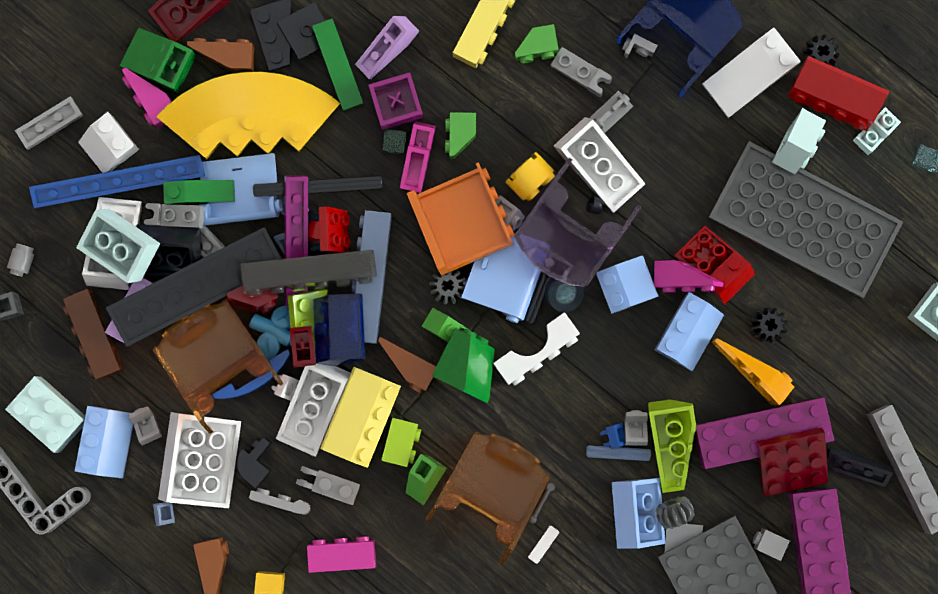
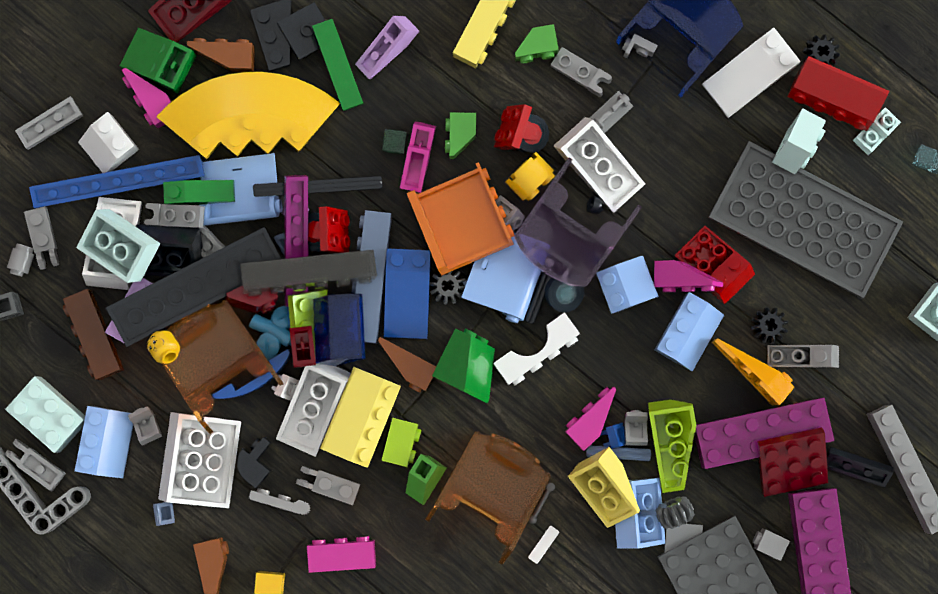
(36, 466): none -> light grey hinge
(42, 235): none -> light grey hinge
(163, 347): none -> yellow head
(396, 101): magenta brick -> none
(407, 293): none -> blue slope
(441, 325): bright green slope -> none
(521, 130): none -> red plate
(590, 424): none -> dark pink slope
(605, 487): none -> light yellow slope
(803, 356): none -> light grey slope

